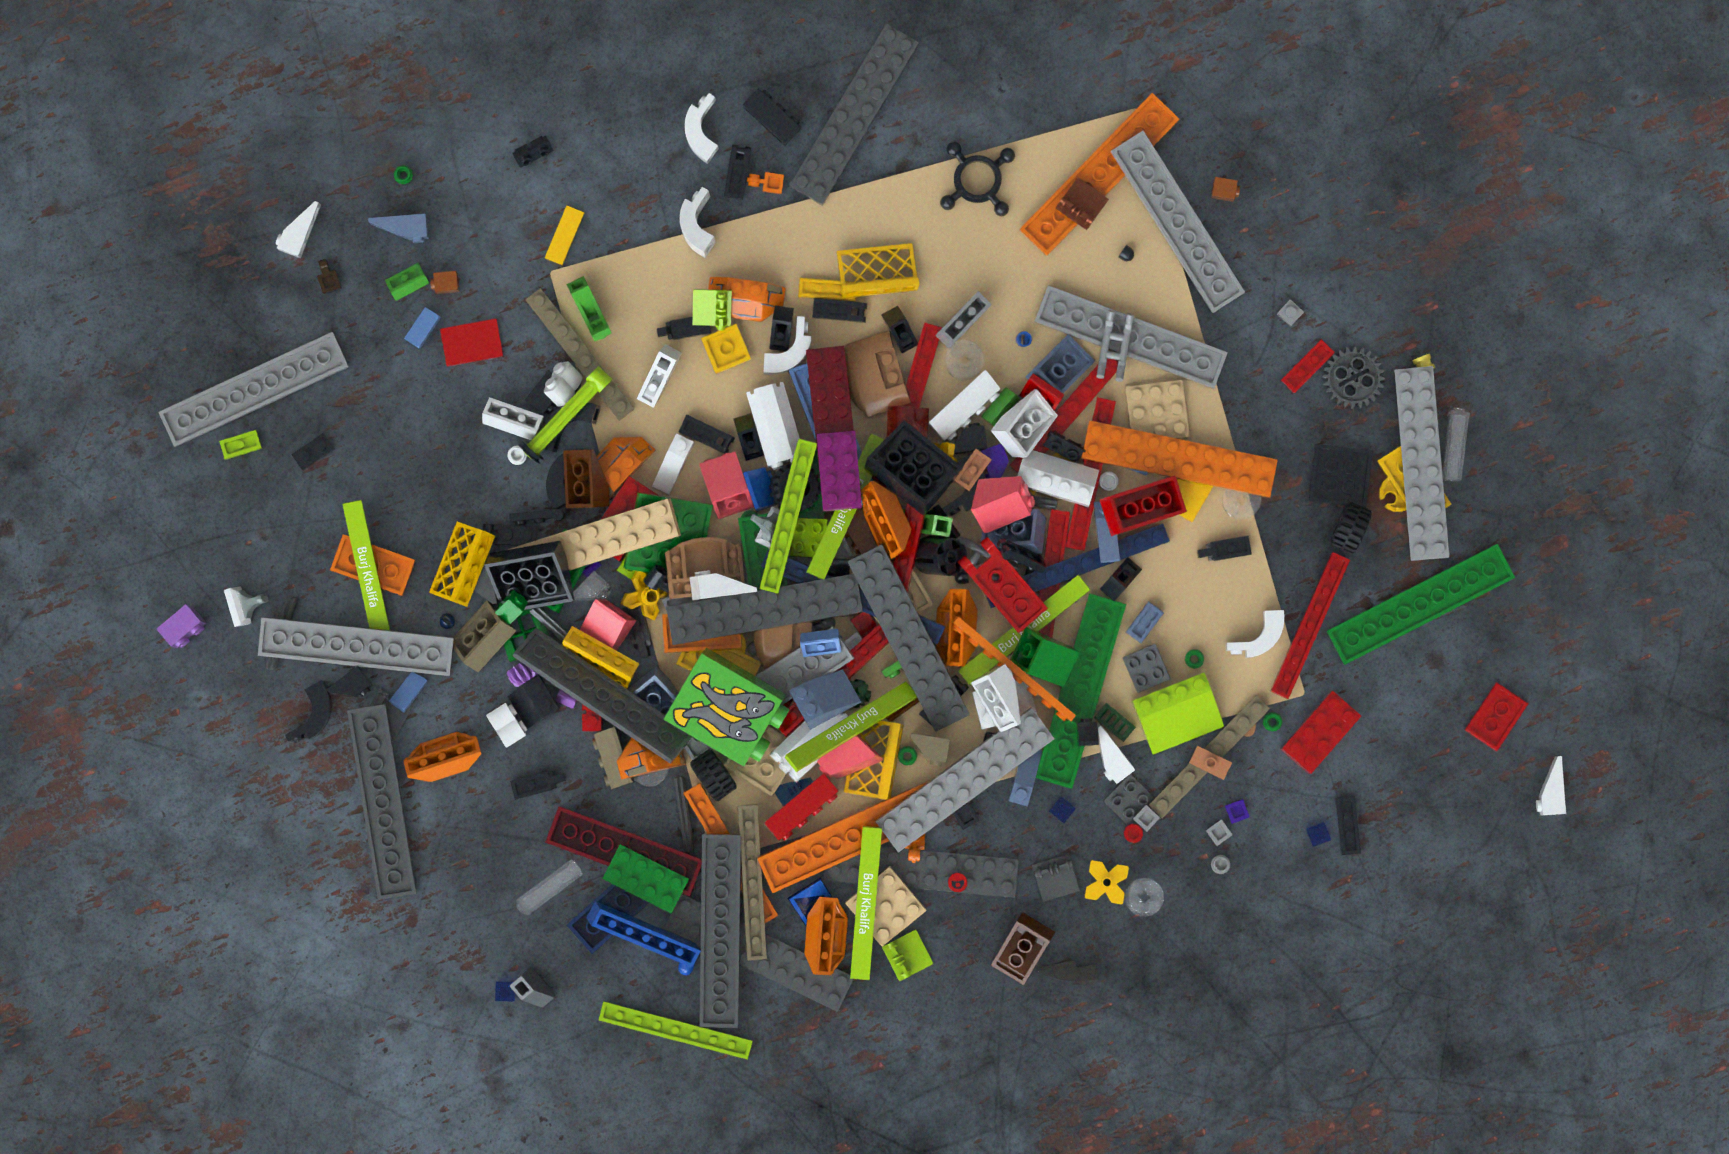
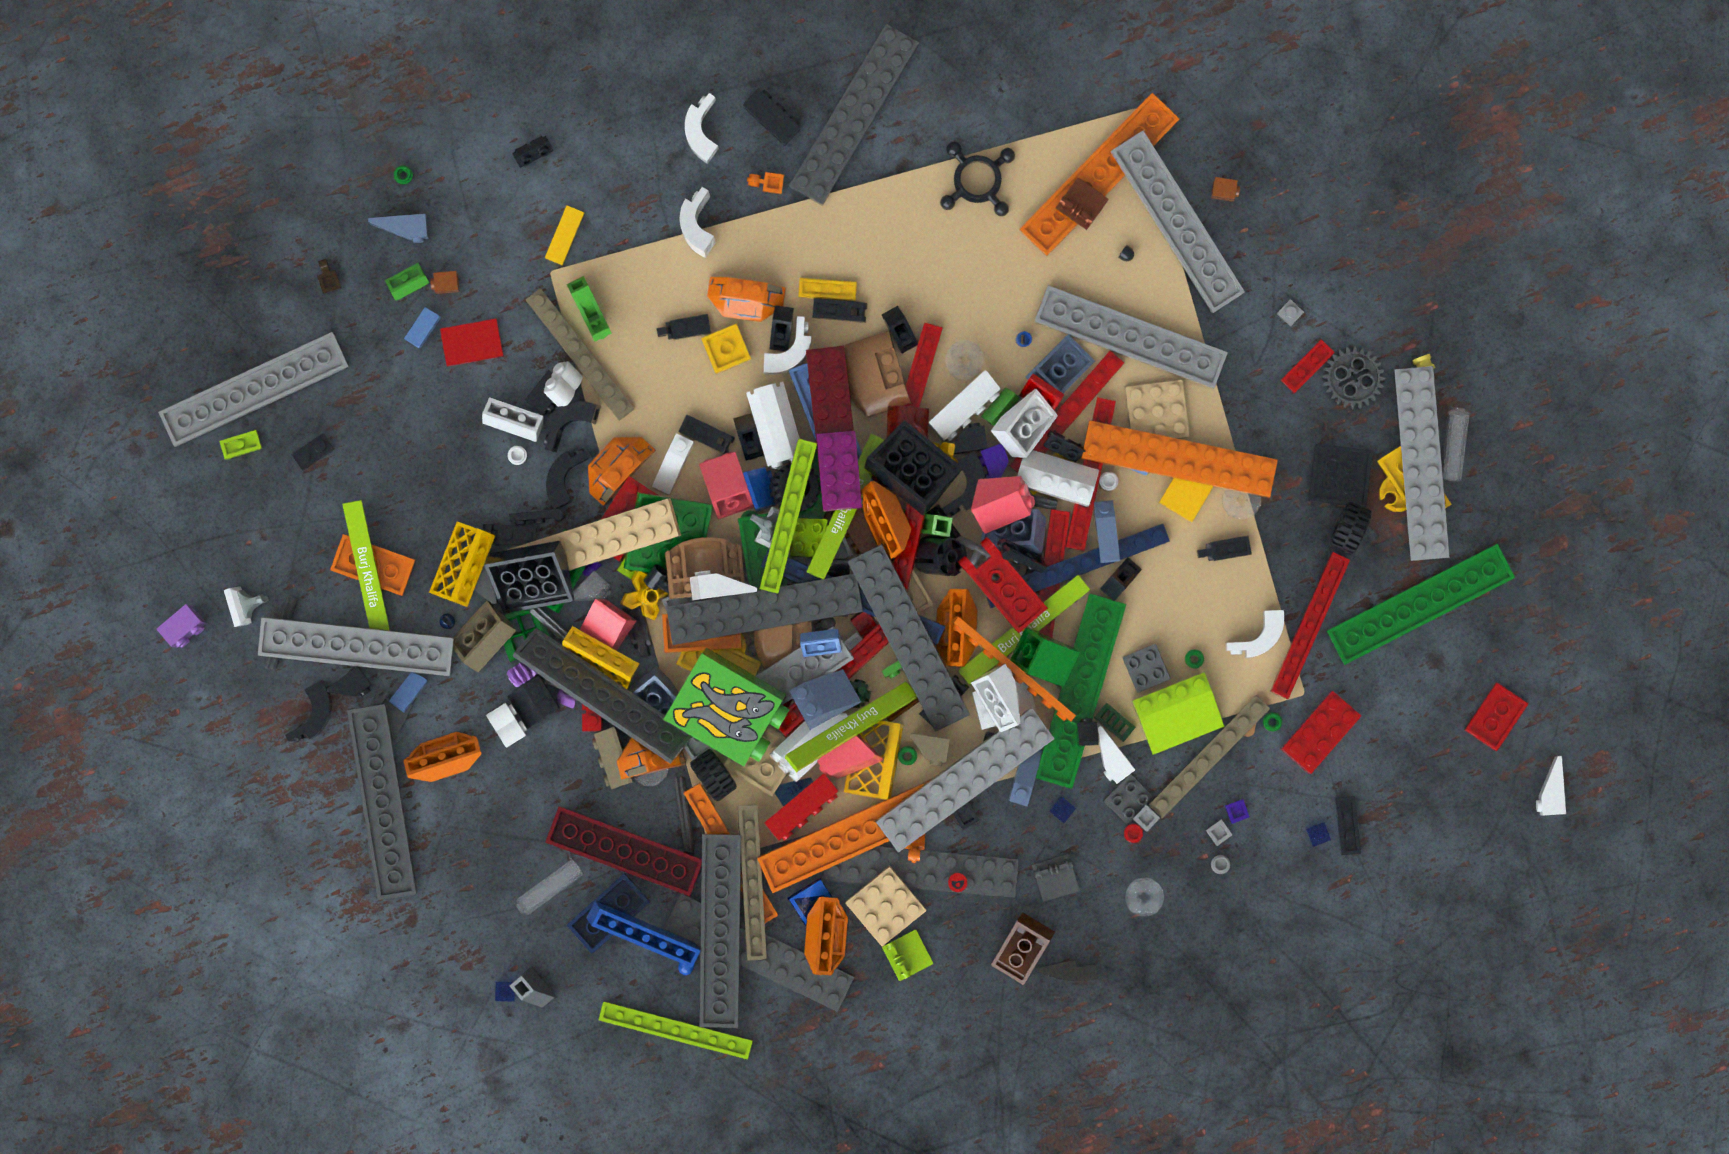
(297, 233): white slope -> none
(511, 607): green brick -> none
(535, 784): black hinge -> none
(584, 480): reddish brown slope -> none
(594, 383): lime piece -> none
(645, 878): green plate -> none
(659, 375): white slope -> none
(712, 308): lime hinge -> none
(737, 172): black plate -> none
(866, 903): lime tile -> none
(875, 286): yellow fence -> none
(962, 578): black hinge -> none
(963, 319): light grey brick -> none
(972, 469): nougat plate -> none
(1109, 335): light grey piece -> none
(1115, 876): yellow plant -> none
(1143, 505): red brick -> none
(1144, 622): sand blue plate -> none
(1210, 762): nougat plate -> none

